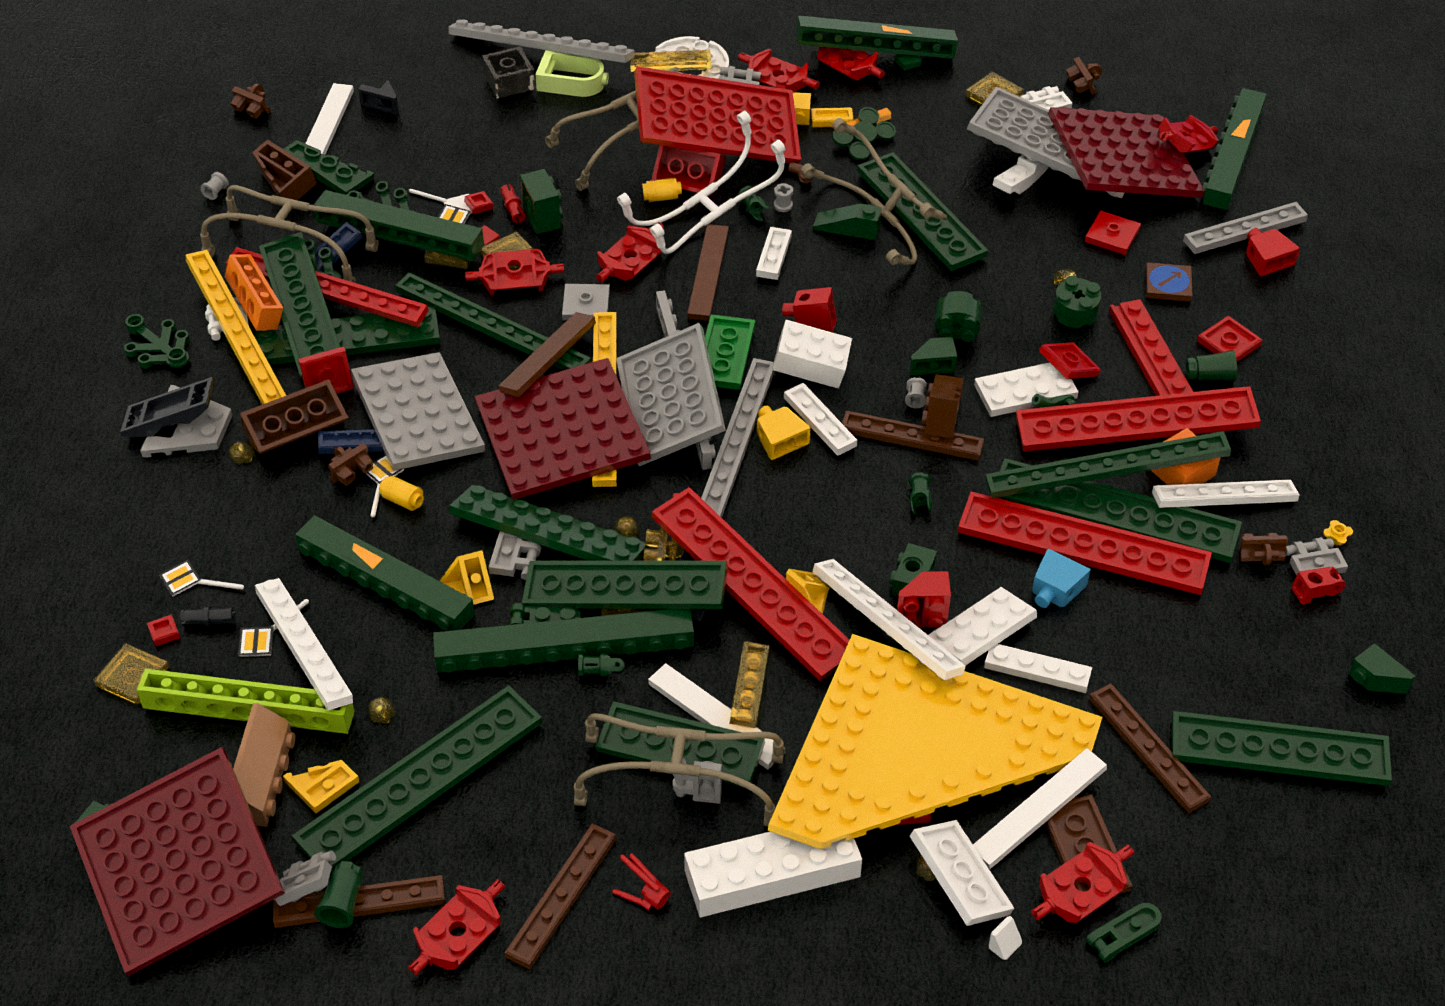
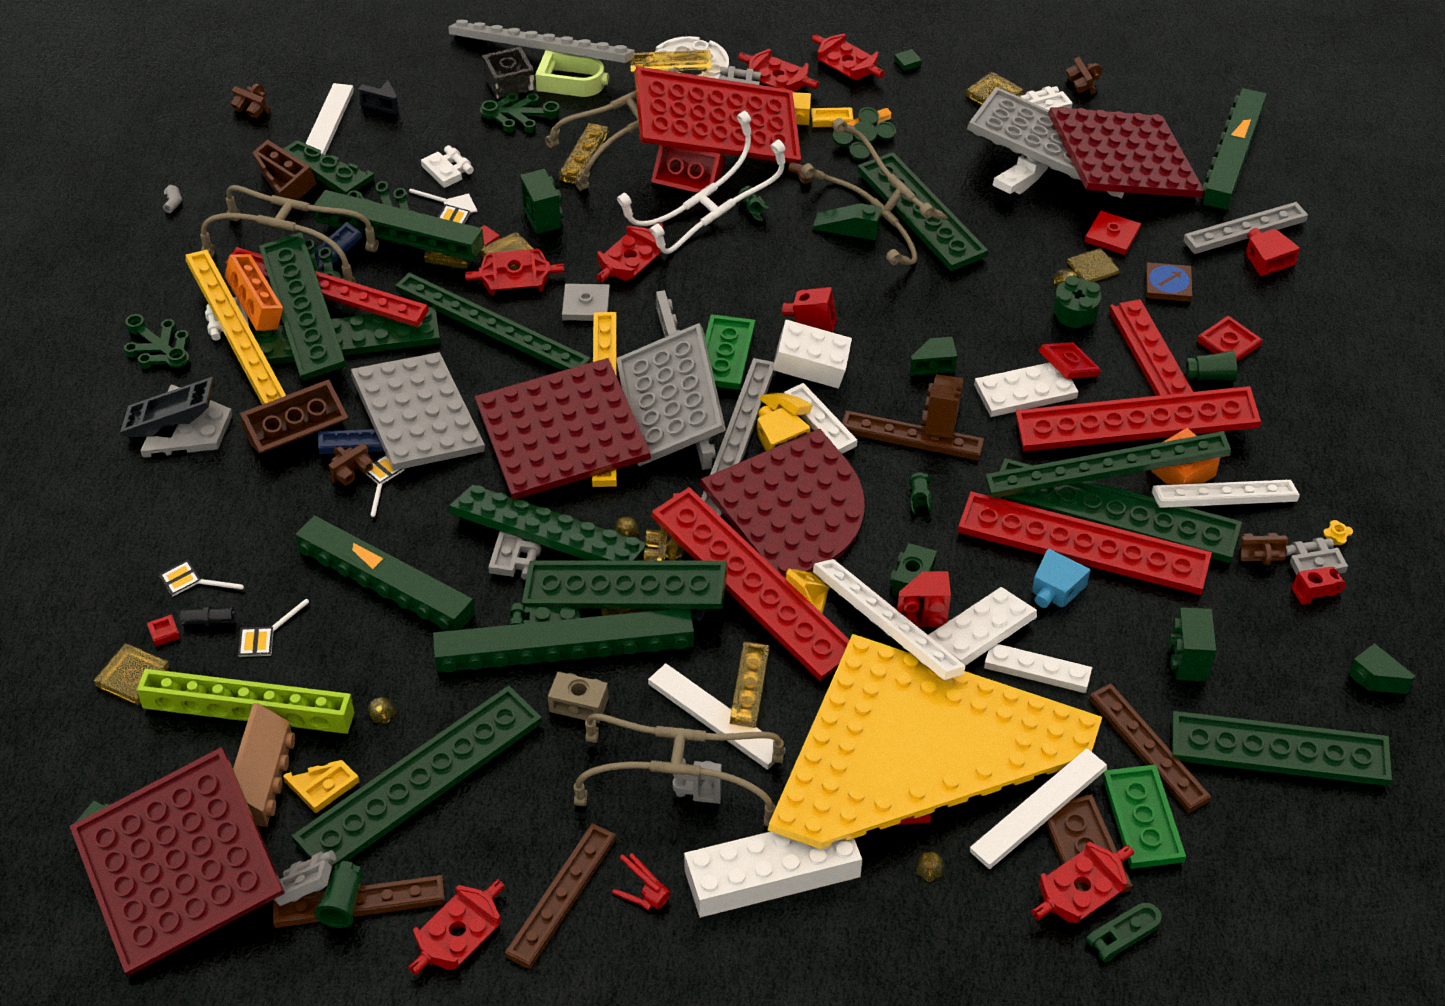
(174, 198): none -> light grey arm
(214, 185): light grey bush -> none
(241, 452): clear yellow piece -> none
(304, 644): white plate -> none
(325, 366): red tile -> none
(401, 493): yellow head -> none
(441, 166): none -> white plate
(470, 577): yellow slope -> none
(478, 202): red tile -> none
(492, 109): none -> dark green plant
(513, 203): red pin -> none
(547, 354): reddish brown tile -> none
(564, 696): none -> dark tan brick
(583, 151): none -> clear yellow plate
(605, 665): dark green piece -> none
(661, 190): yellow head -> none
(708, 272): reddish brown tile -> none
(736, 756): dark green plate -> none
(773, 253): white plate -> none
(783, 197): light grey bush -> none
(792, 403): none -> yellow slope
(792, 502): none -> dark red plate
(876, 37): dark green brick -> none
(916, 389): light grey bush -> none
(958, 316): dark green brick -> none
(961, 872): white plate -> none
(1005, 938): white slope -> none
(1042, 401): dark green arm -> none
(1093, 265): none -> clear yellow piece
(1143, 816): none -> green plate
(1189, 135): red plate -> none
(1192, 644): none -> dark green brick

